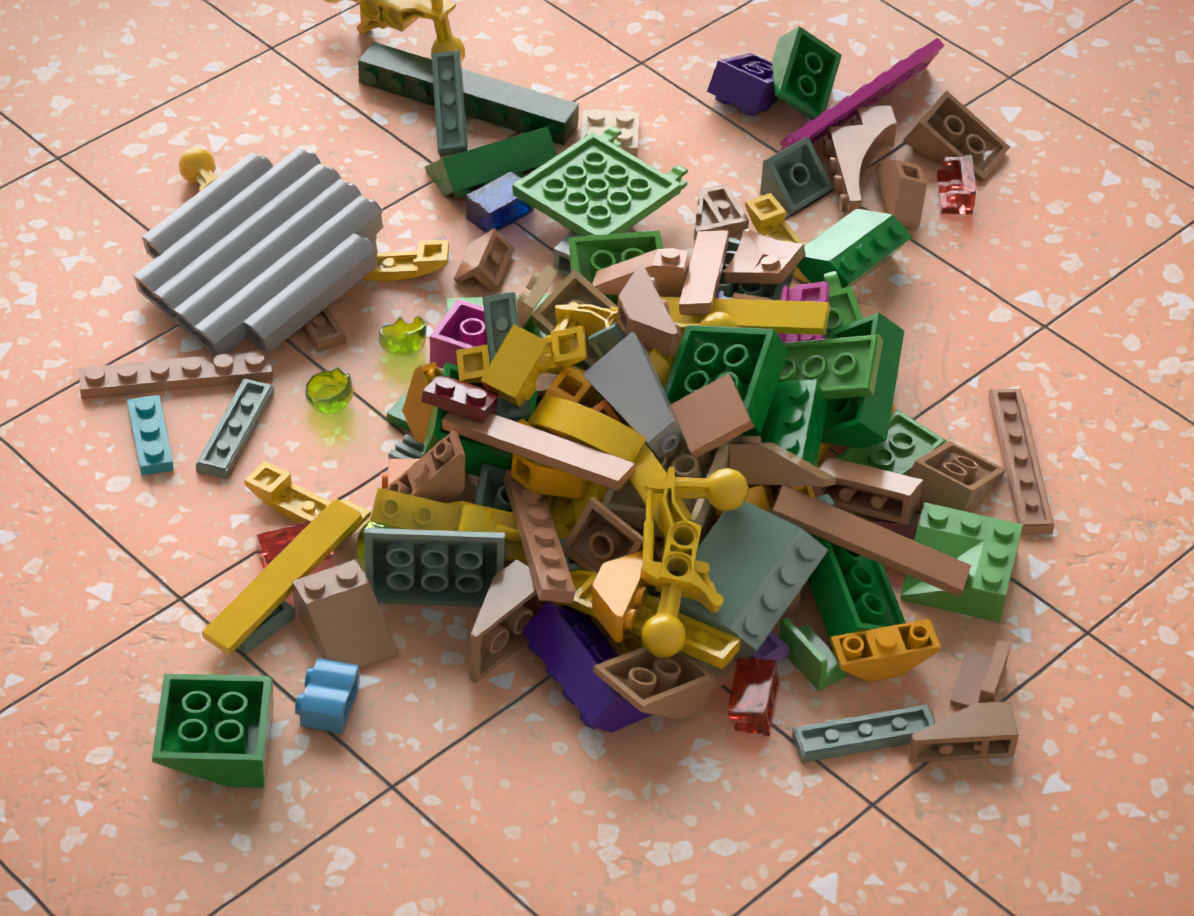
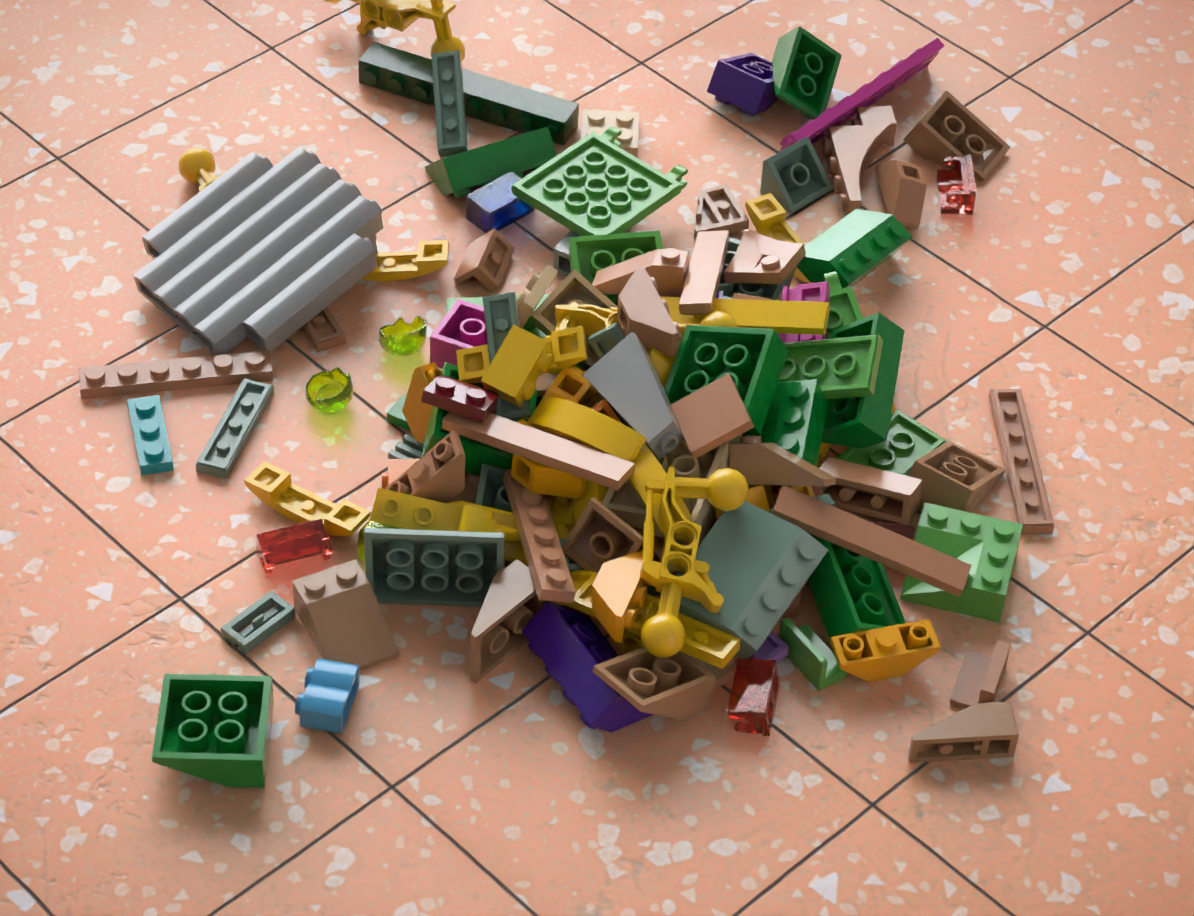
(275, 581): yellow tile -> none
(860, 733): sand green tile -> none

